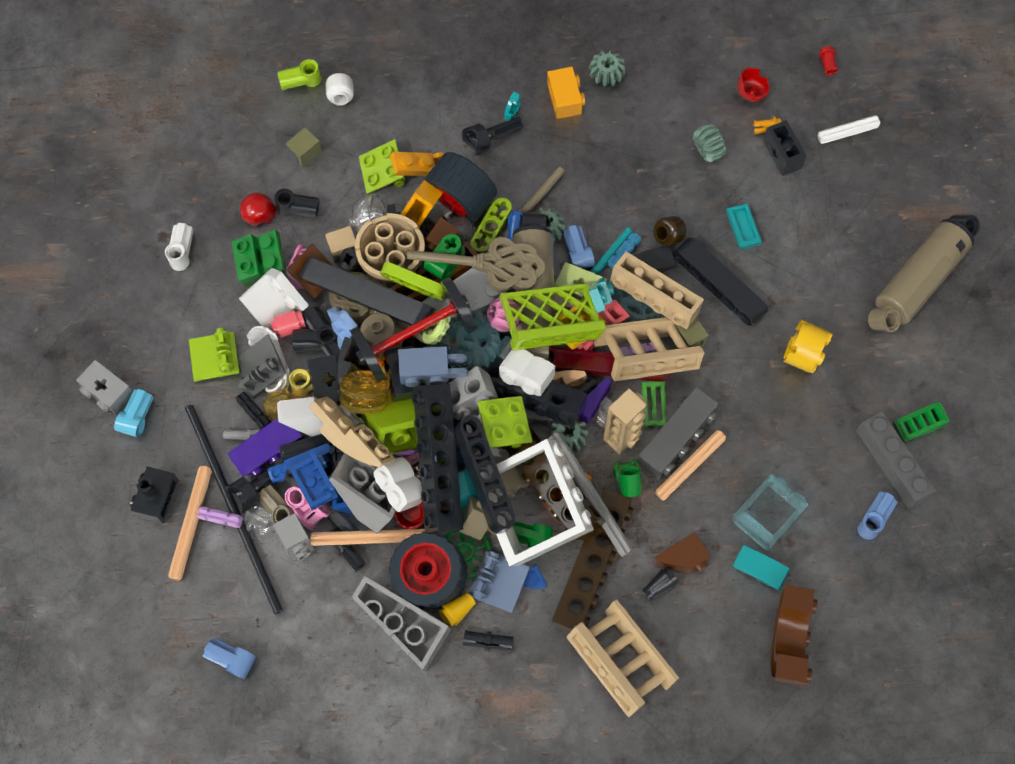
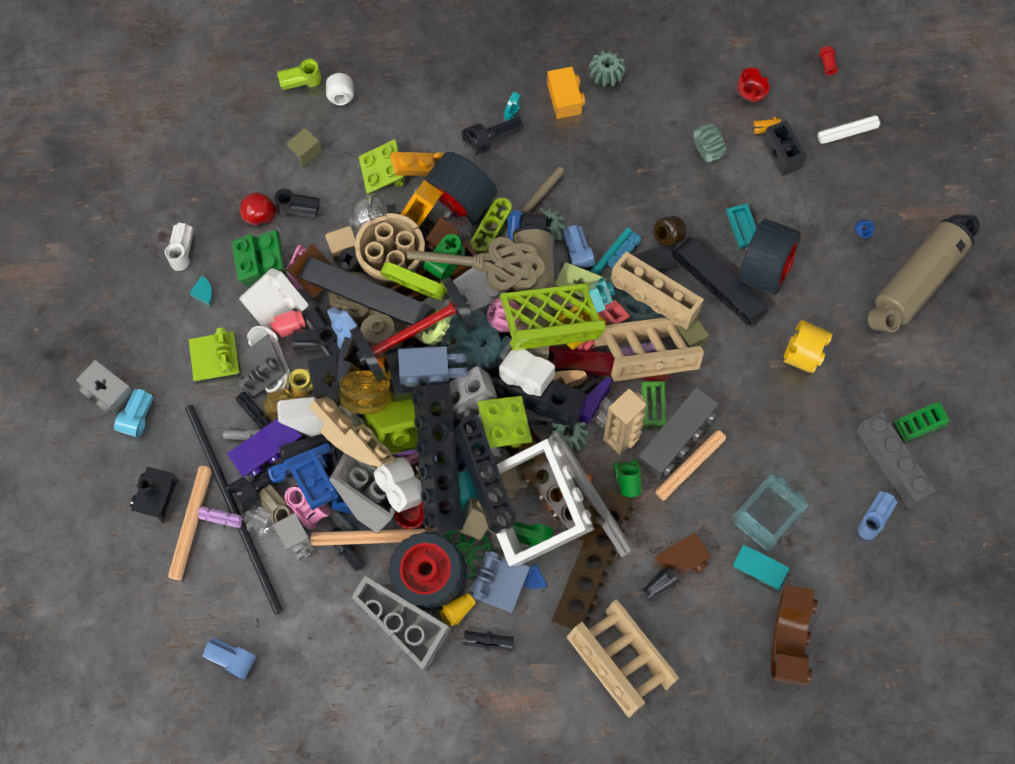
(202, 291): none -> teal tile
(769, 256): none -> black wheel
(864, 232): none -> blue hinge

